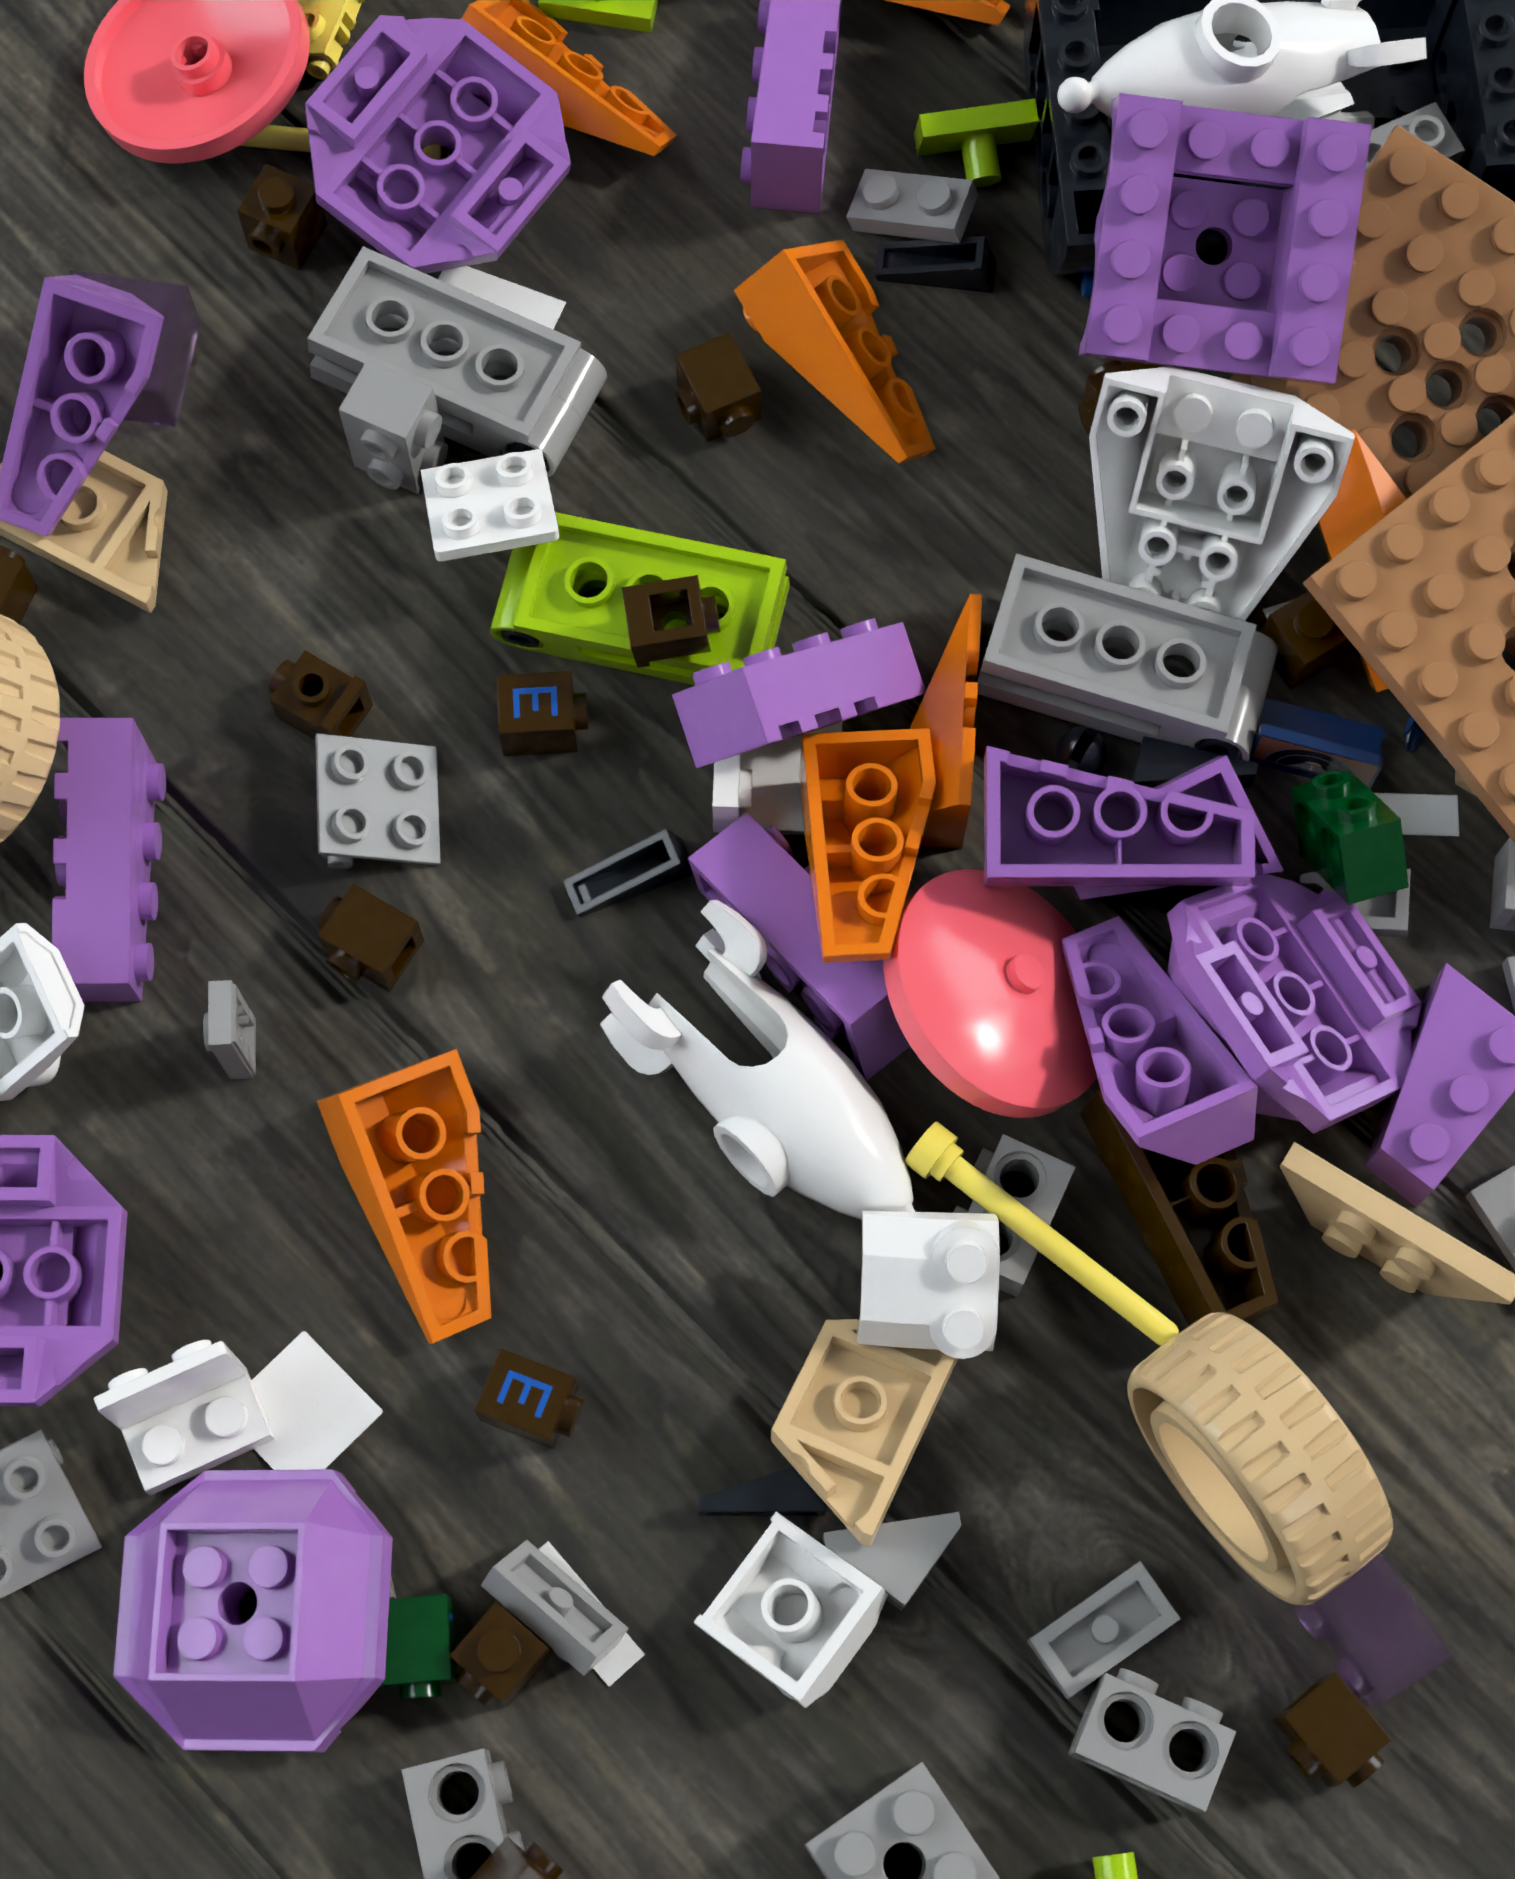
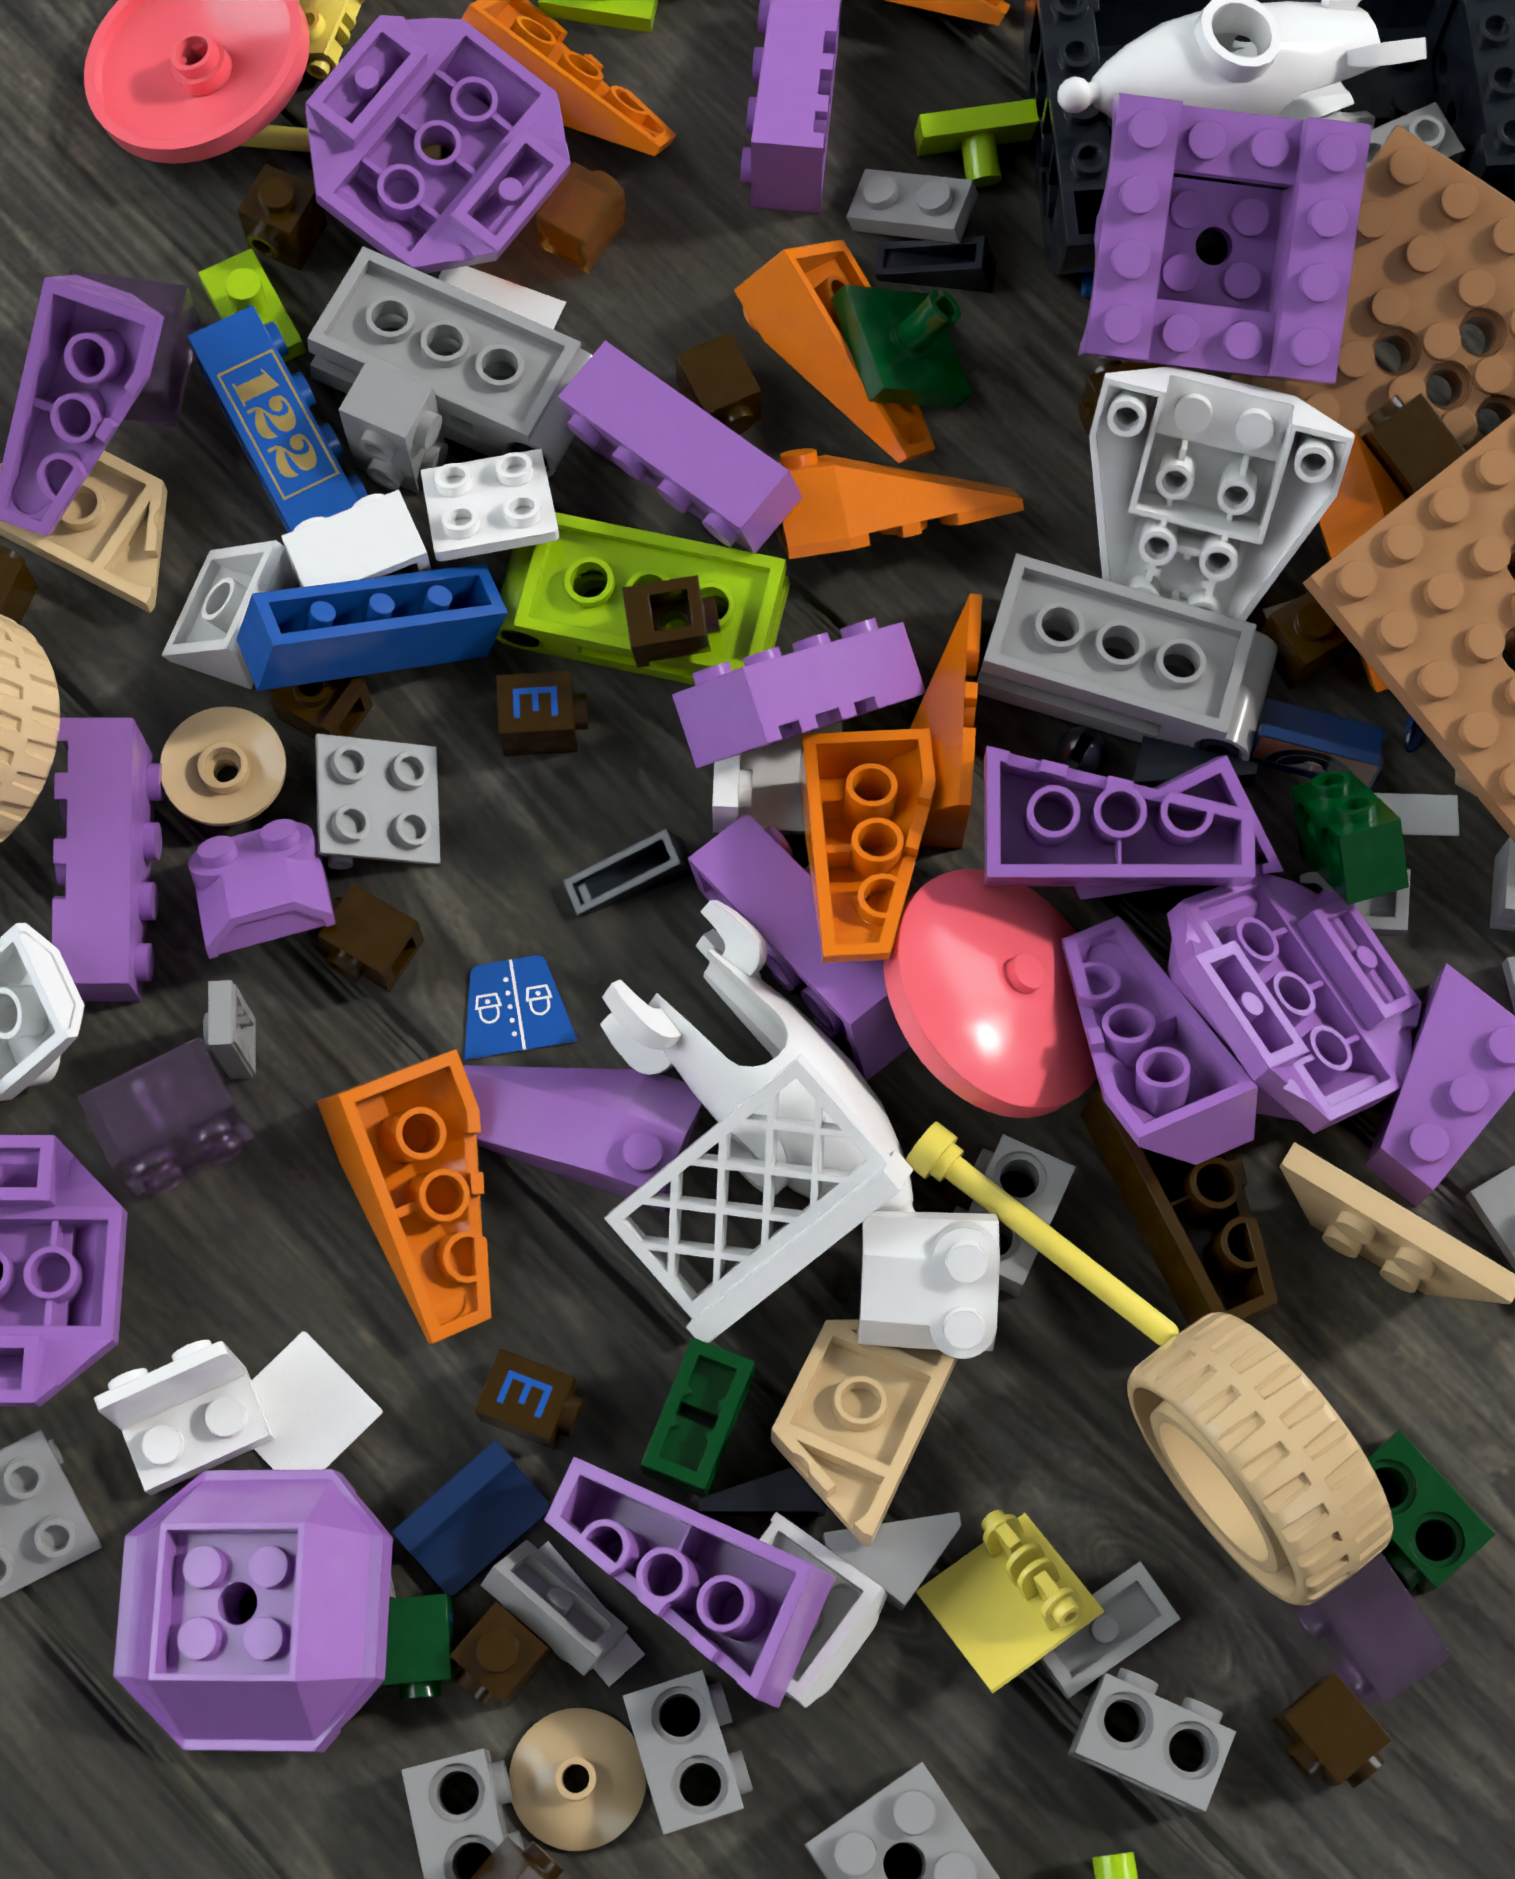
(167, 1118): none -> clear purple brick
(217, 605): none -> white slope
(220, 740): none -> tan dish
(243, 283): none -> lime tile
(260, 886): none -> medium lavender slope
(274, 419): none -> blue brick
(358, 543): none -> white brick
(370, 626): none -> blue brick
(472, 1519): none -> dark blue panel
(514, 1008): none -> blue sticker
(582, 216): none -> clear orange brick
(586, 1122): none -> medium lavender wedge
(614, 1786): none -> tan dish
(669, 1757): none -> light grey brick
(678, 449): none -> medium lavender wedge
(698, 1418): none -> dark green brick
(713, 1584): none -> medium lavender wedge
(794, 1244): none -> white fence
(854, 498): none -> orange wedge
(903, 344): none -> dark green tile
(1009, 1600): none -> light yellow hinge
(1411, 442): none -> dark brown brick
(1430, 1501): none -> dark green brick

